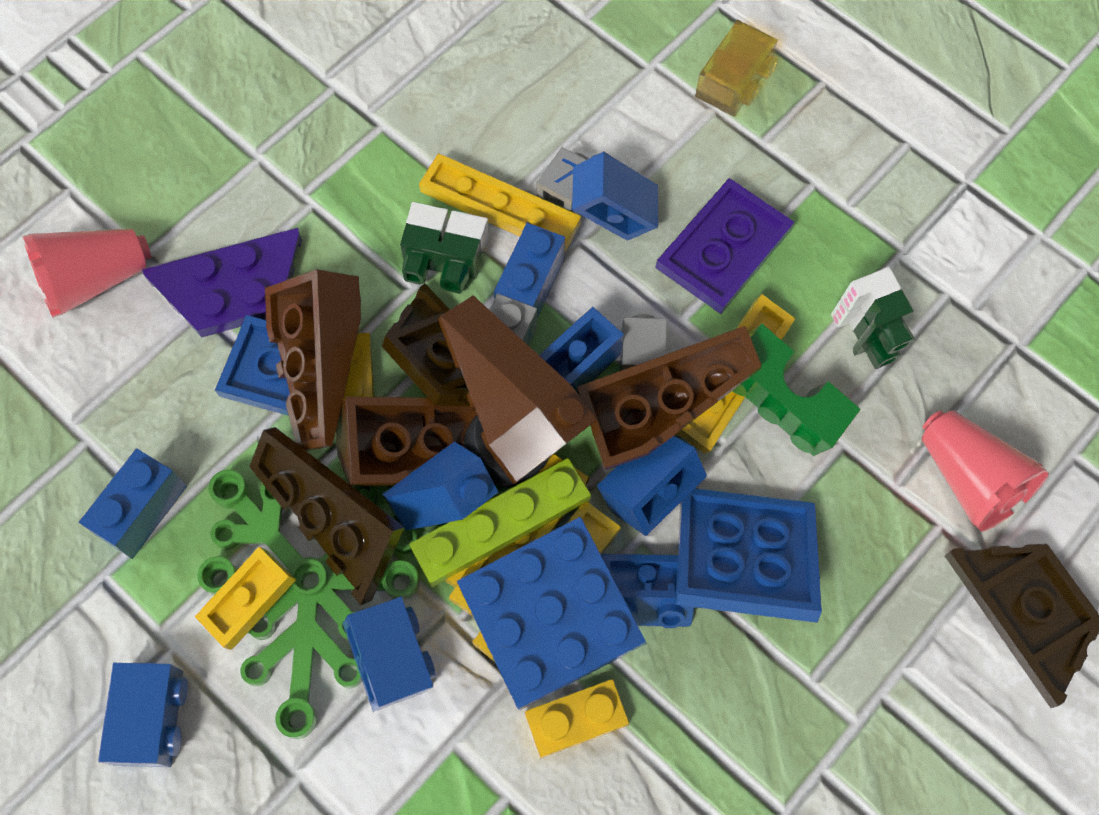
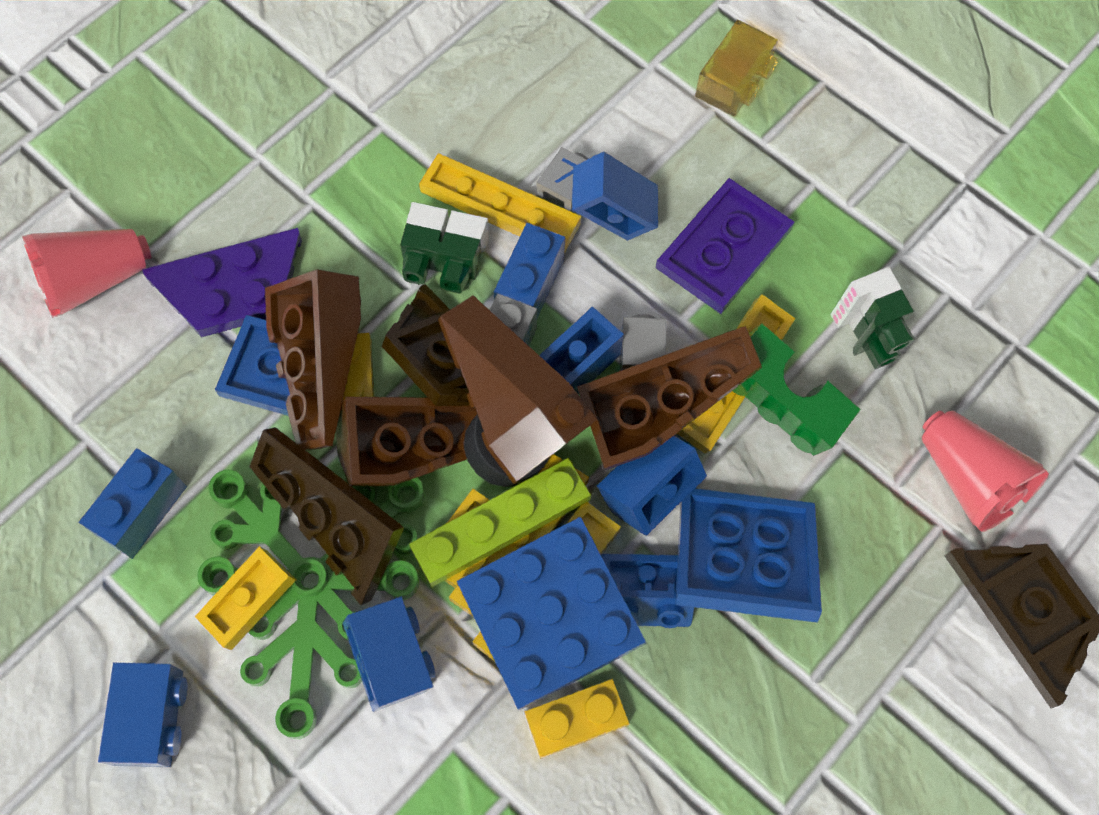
(441, 489): blue slope -> none

